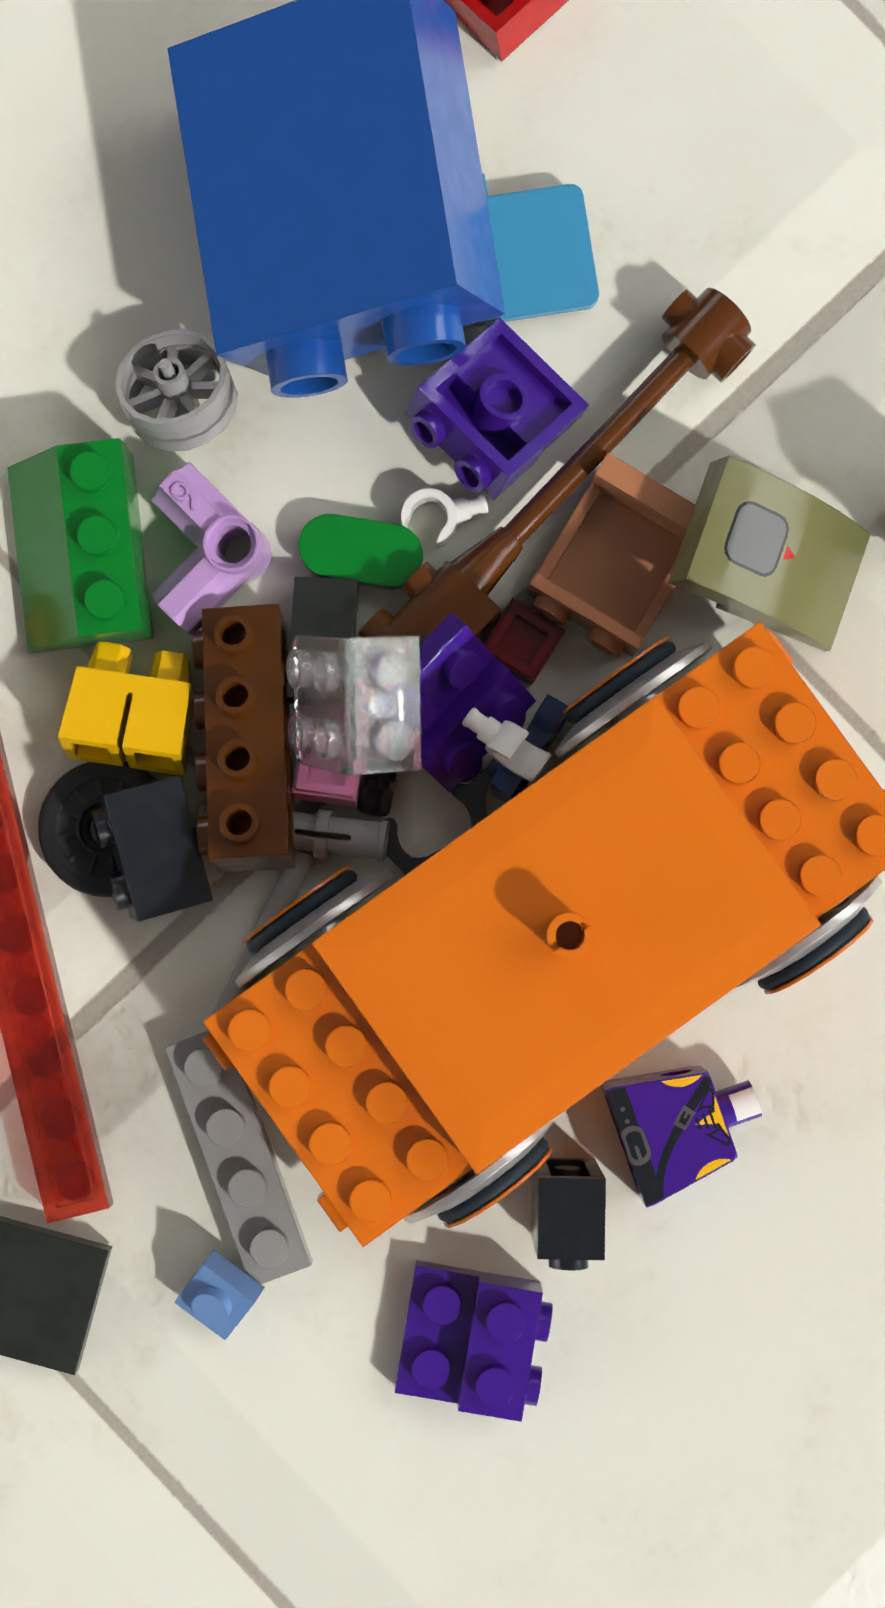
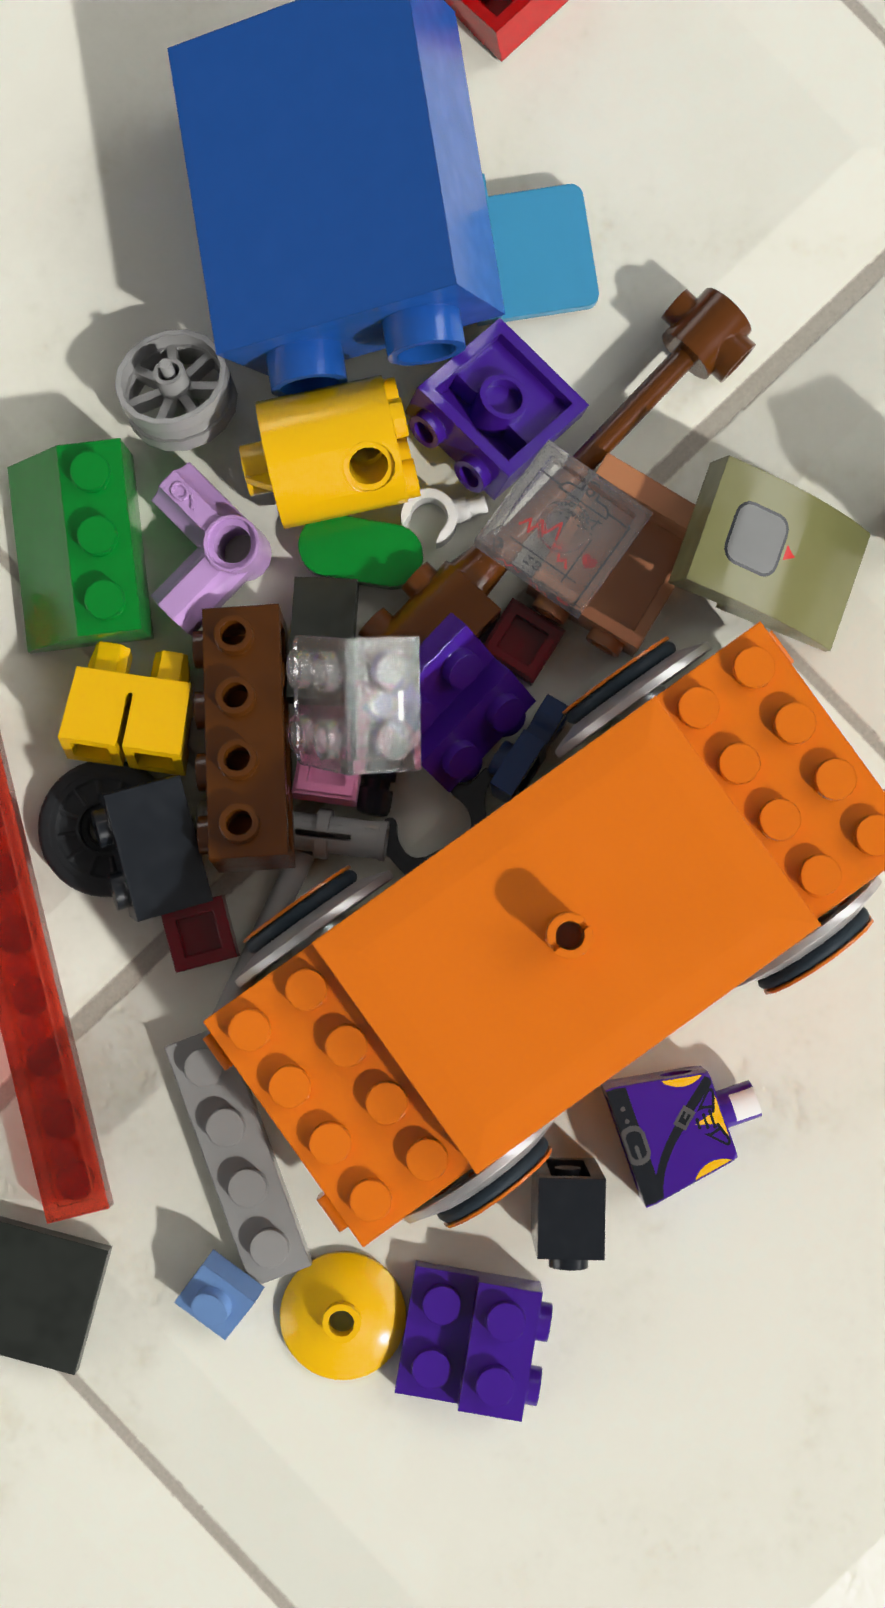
(200, 935): none -> dark red plate
(332, 451): none -> yellow cylinder
(348, 1284): none -> yellow dish
(507, 744): white piece -> none
(562, 529): none -> clear tile

